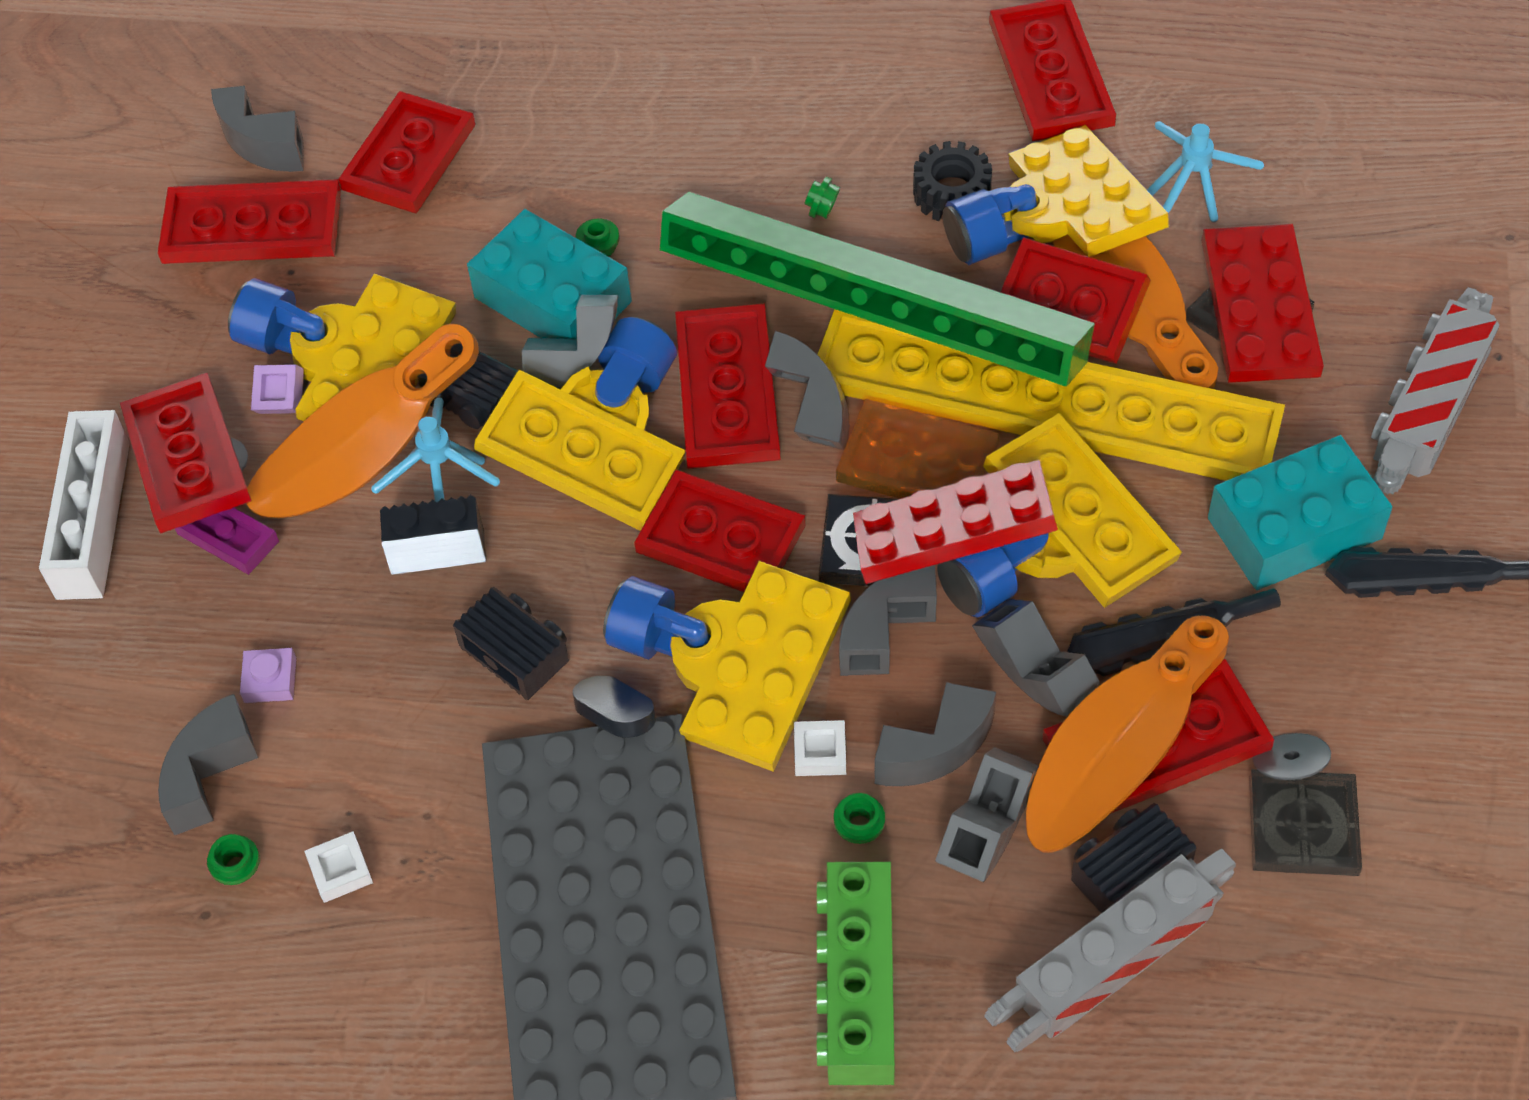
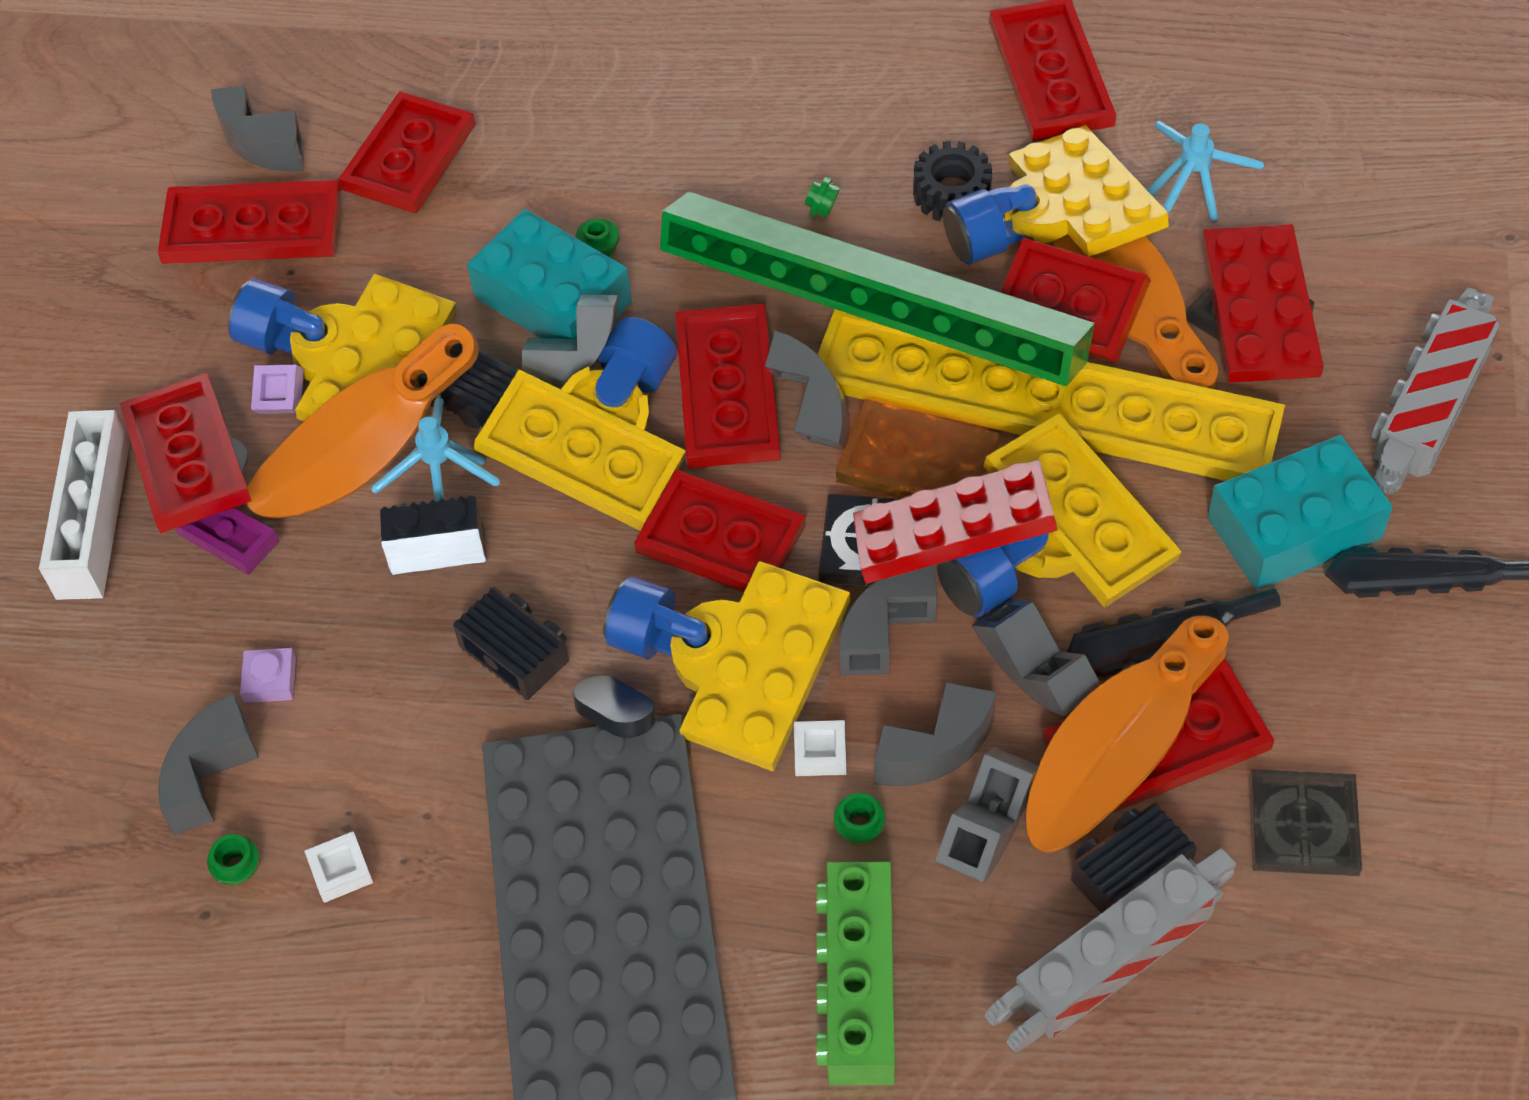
(1294, 757): dark grey piece -> none

